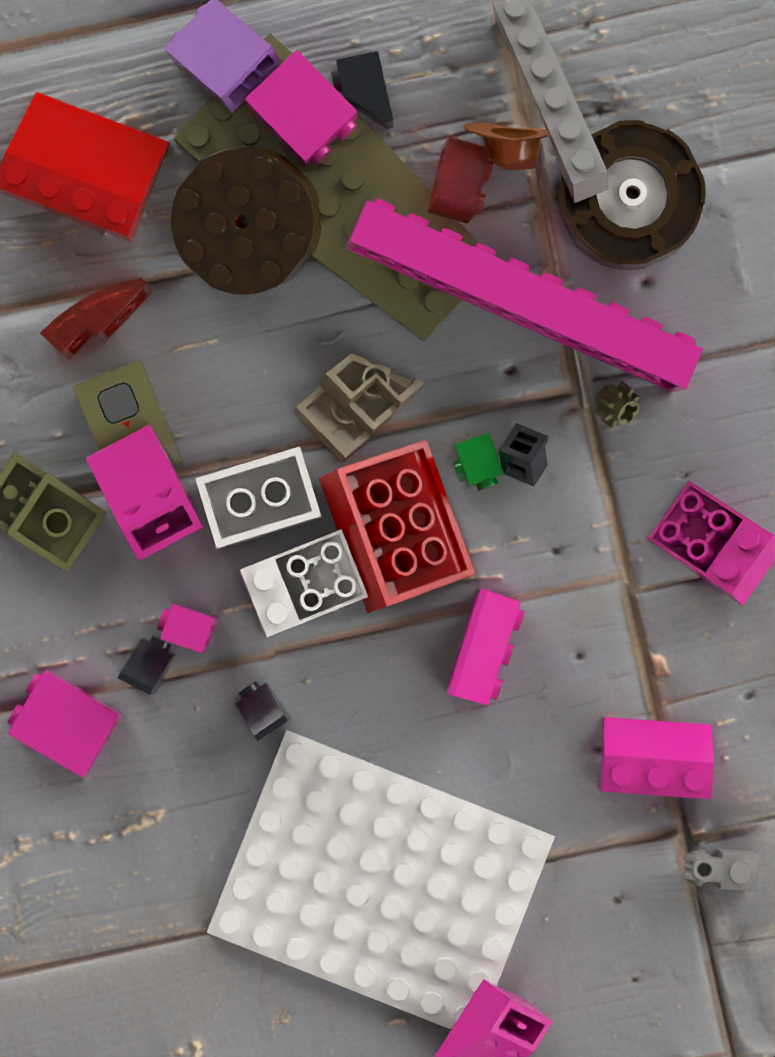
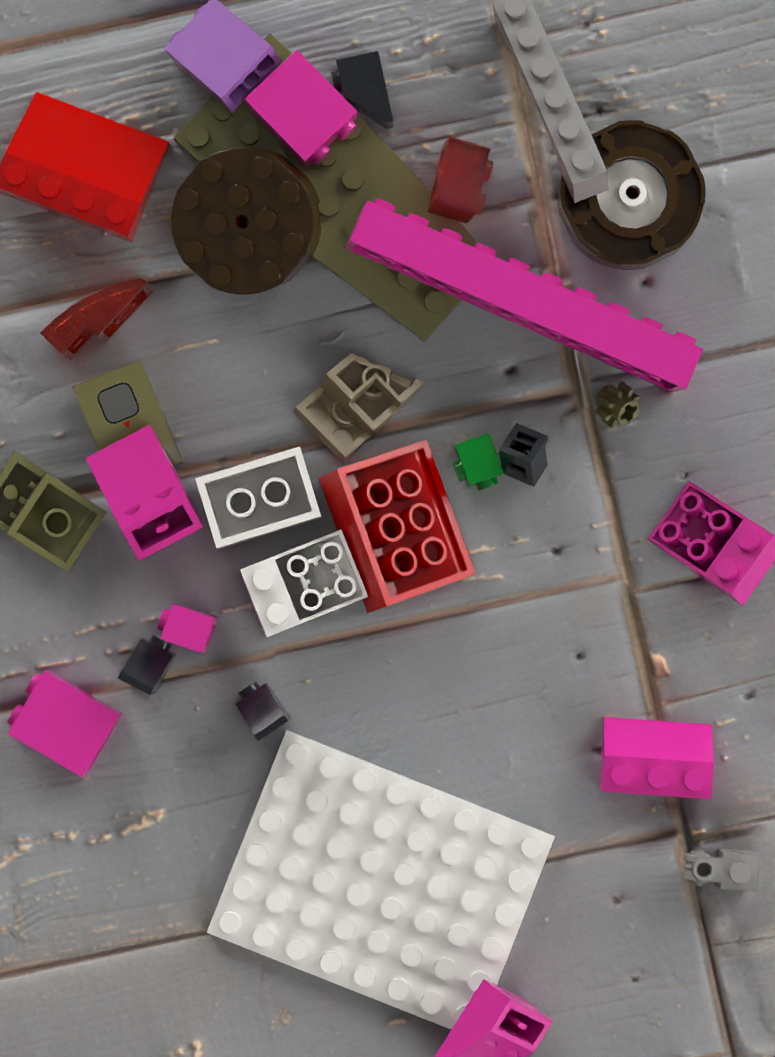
(485, 647): dark pink slope -> none
(510, 146): dark orange piece -> none

